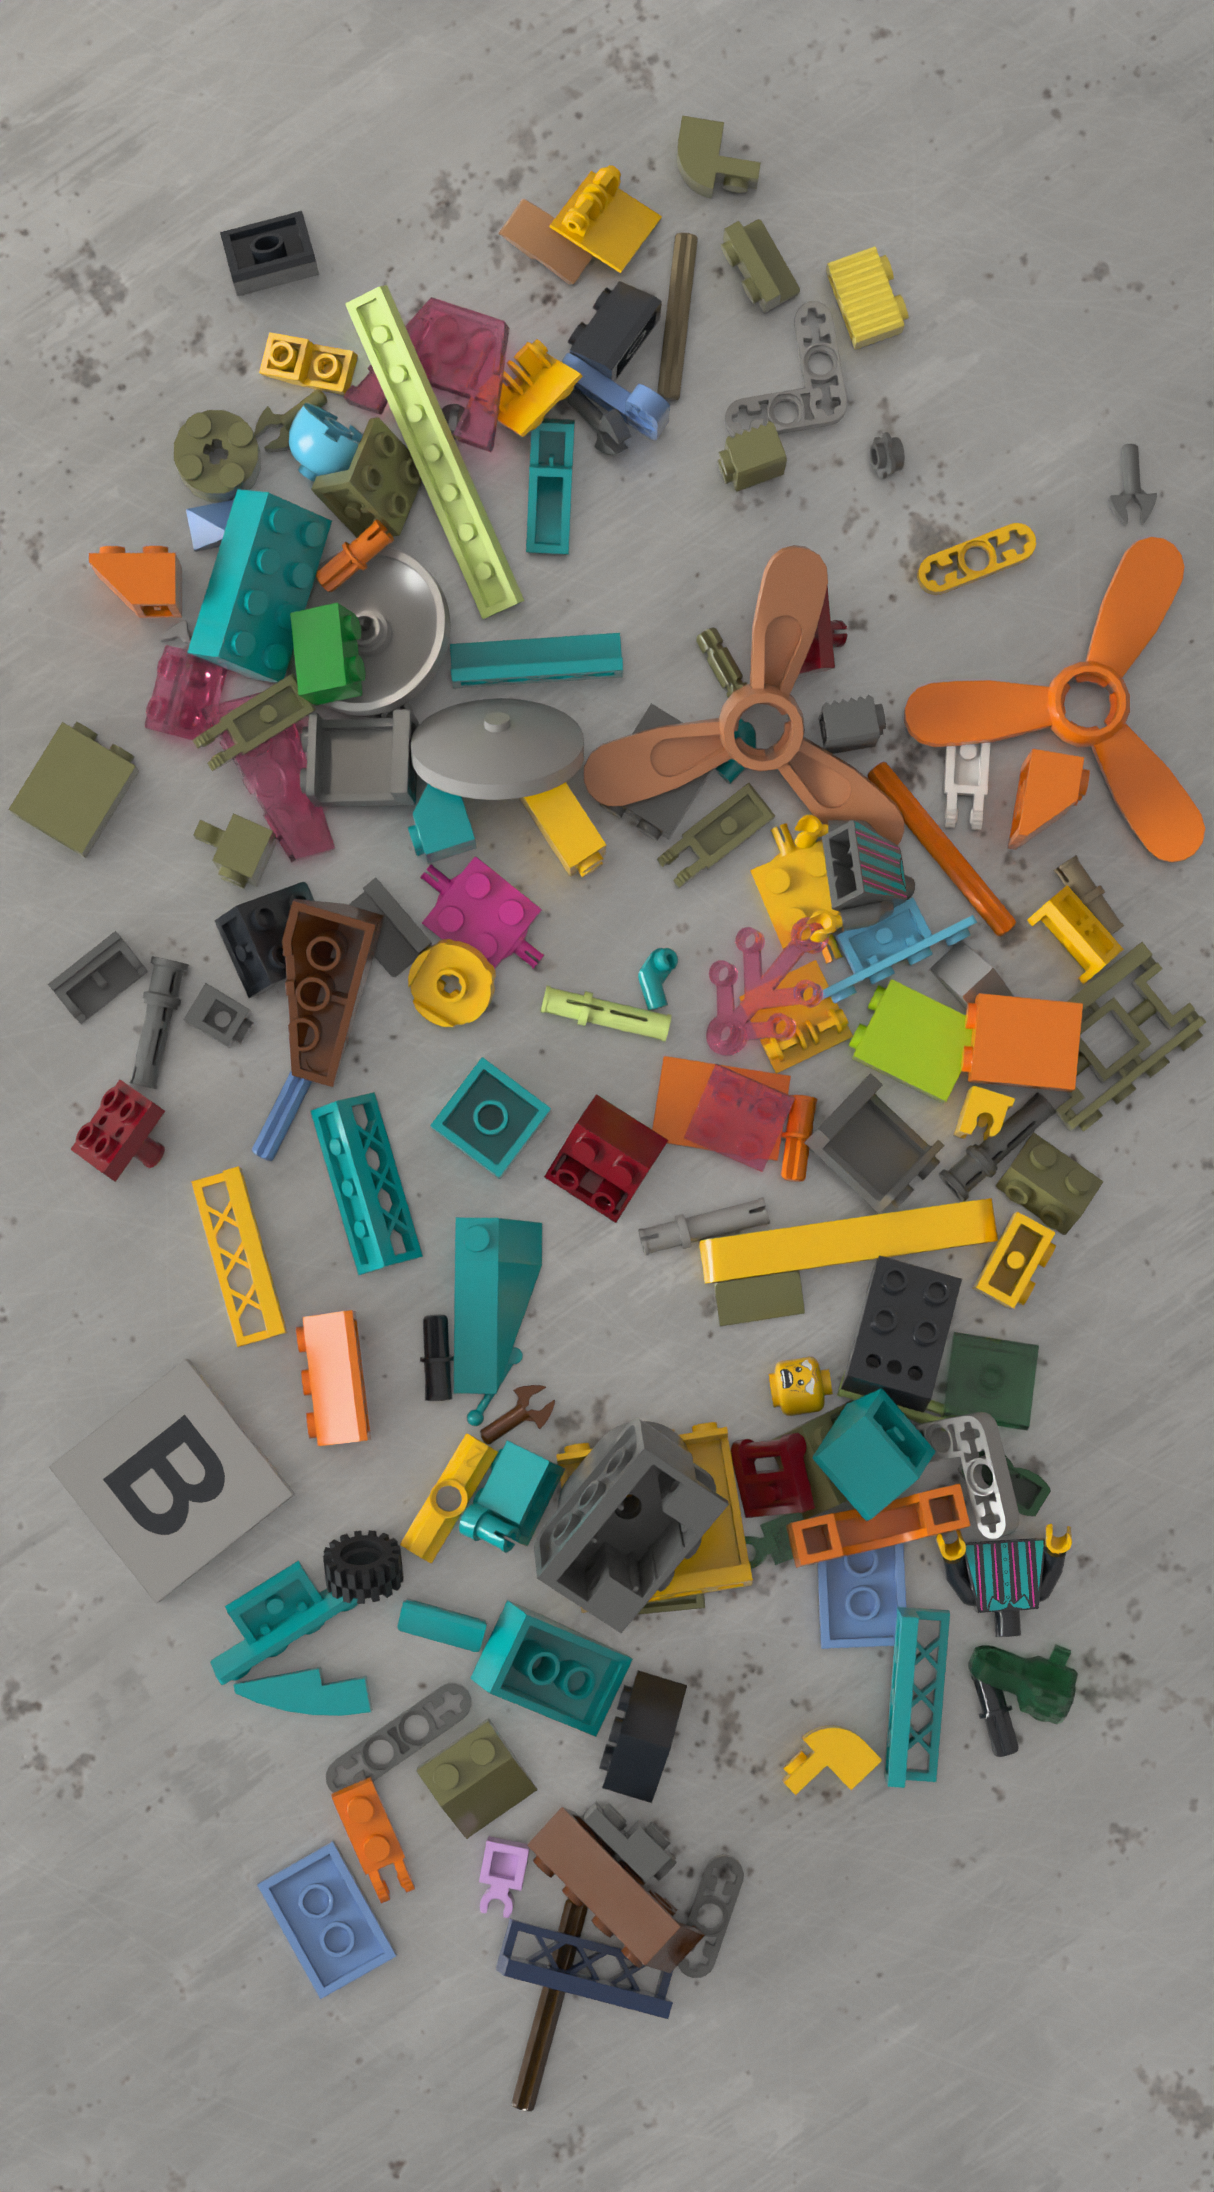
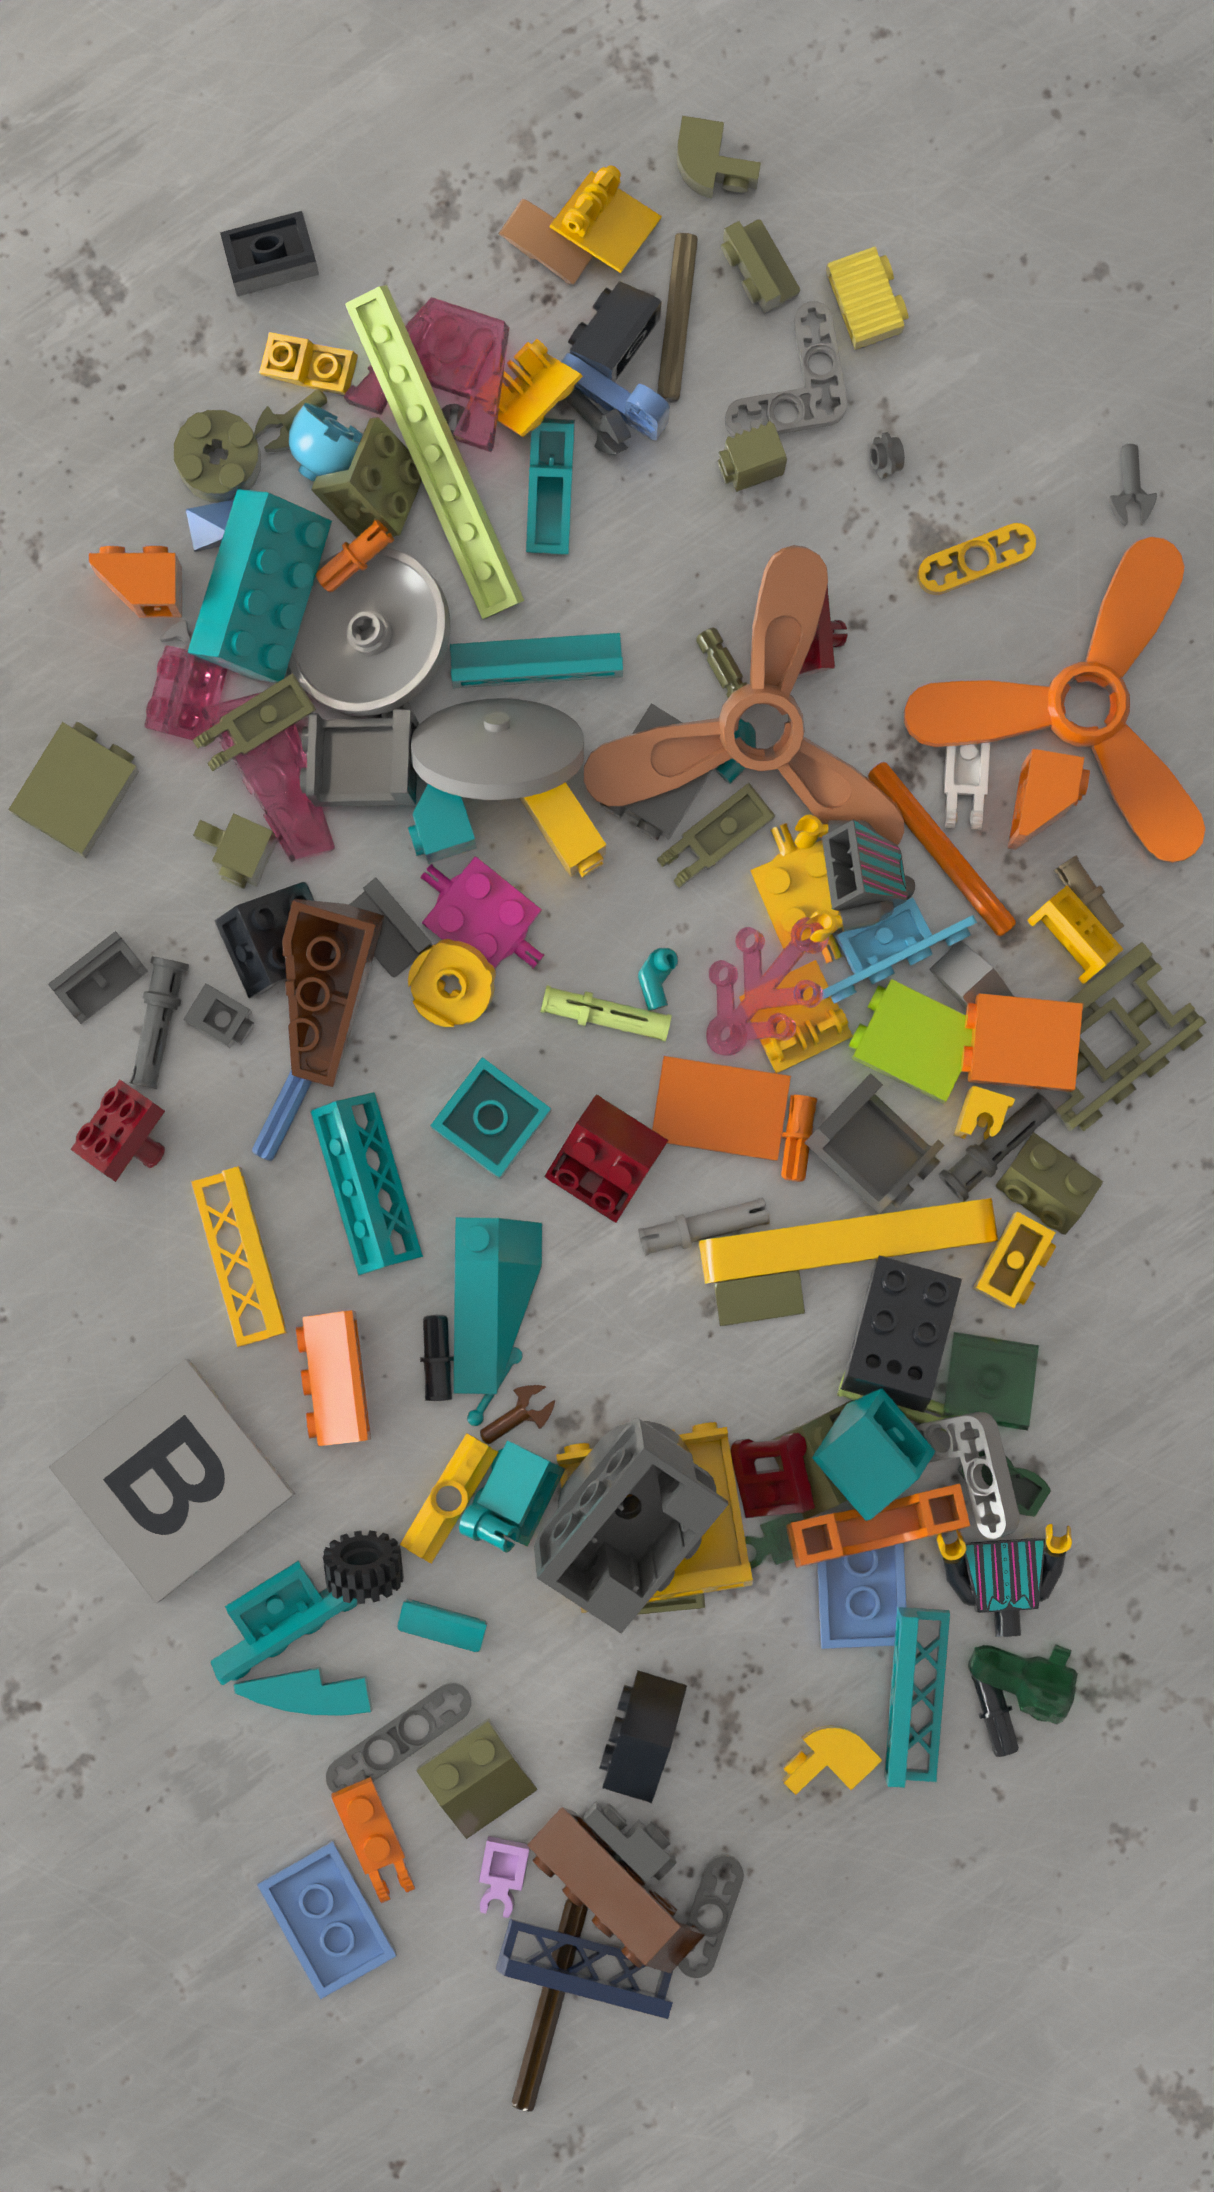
(327, 653): green brick -> none
(550, 1669): teal slope -> none
(739, 1117): clear pink hinge -> none
(799, 1386): yellow head -> none
(851, 724): dark grey brick -> none

